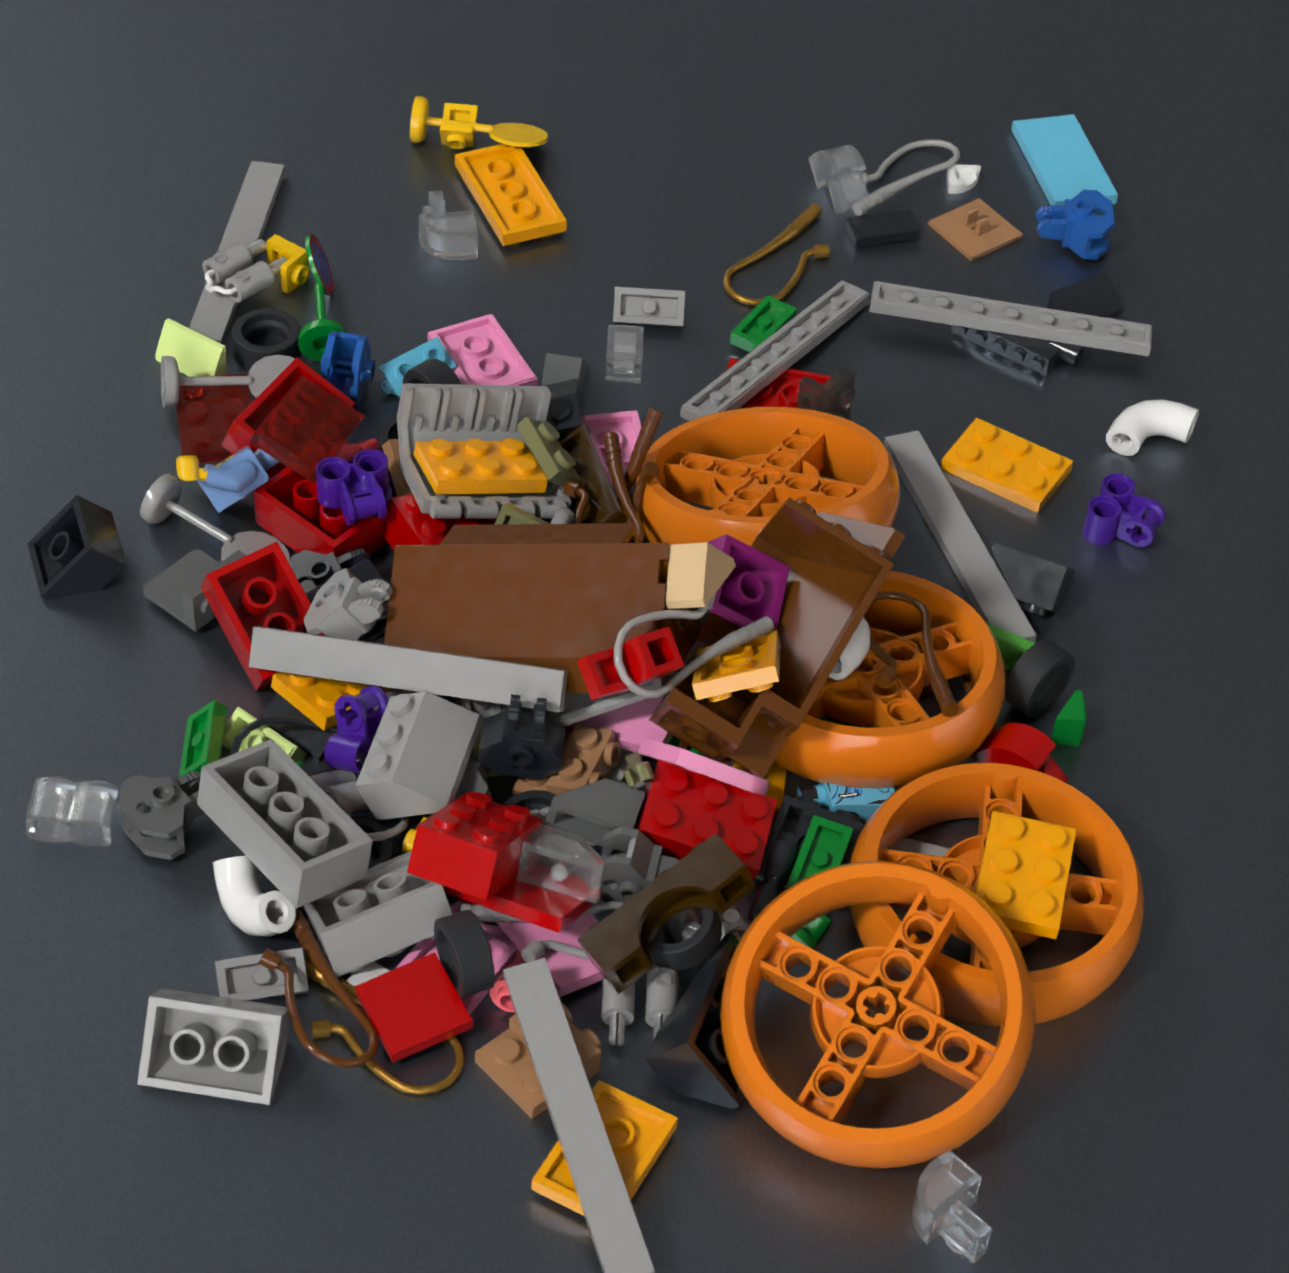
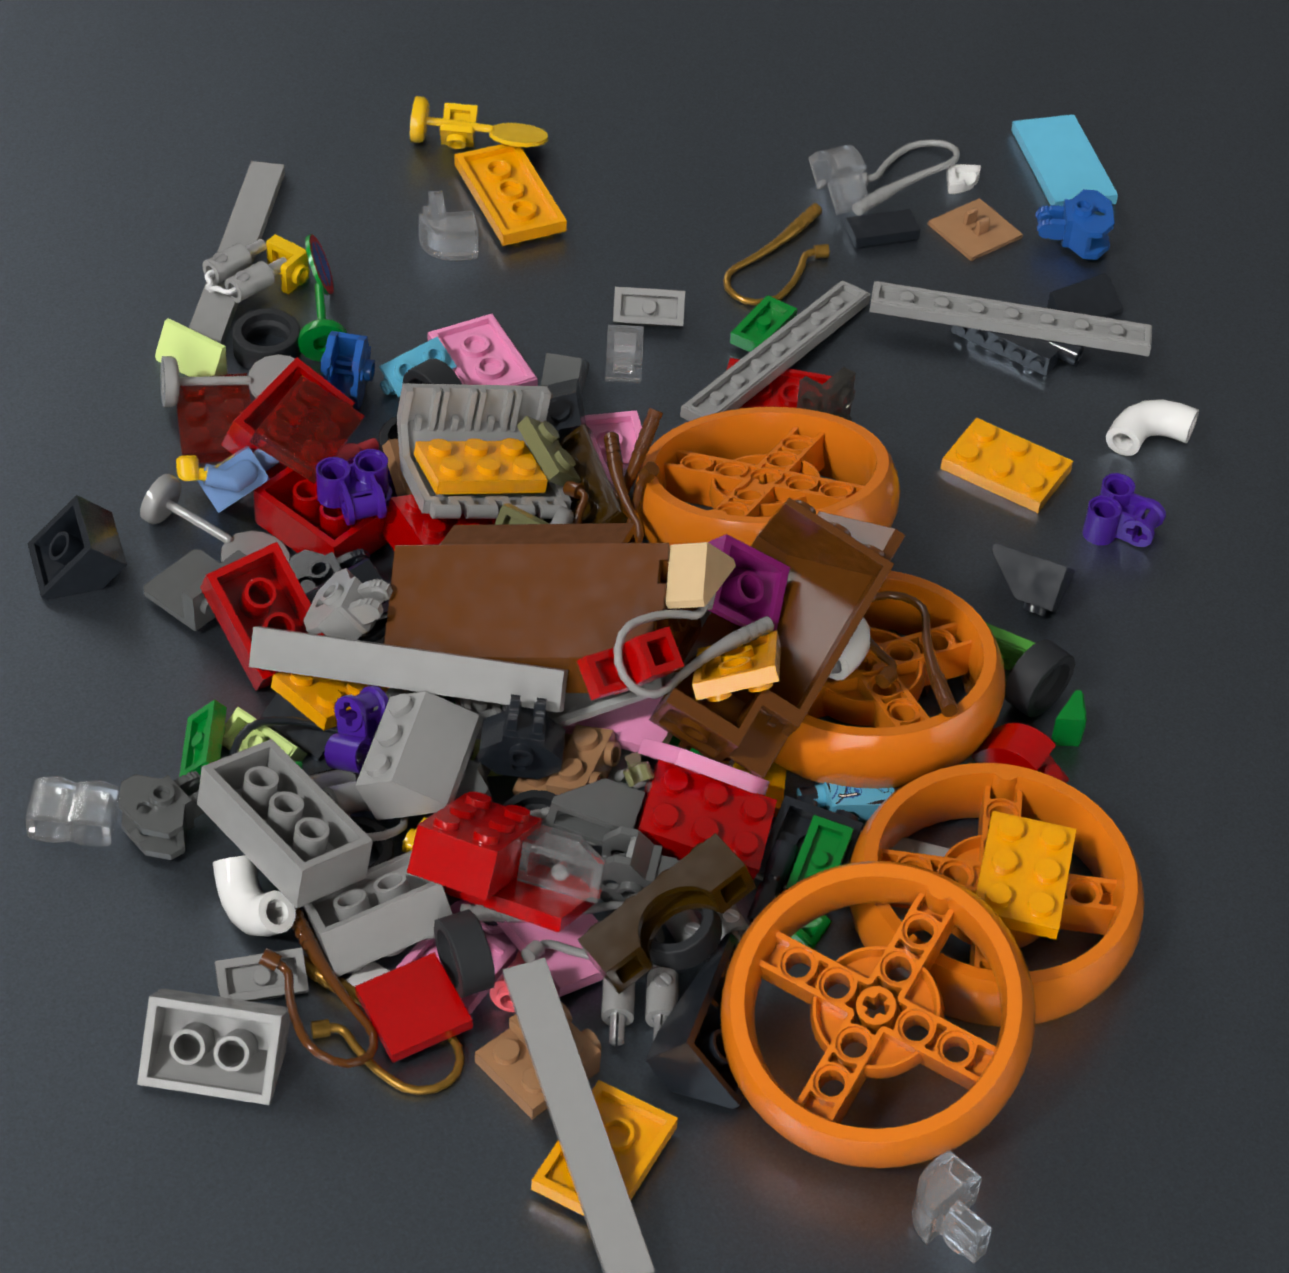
(956, 534): light grey tile -> none

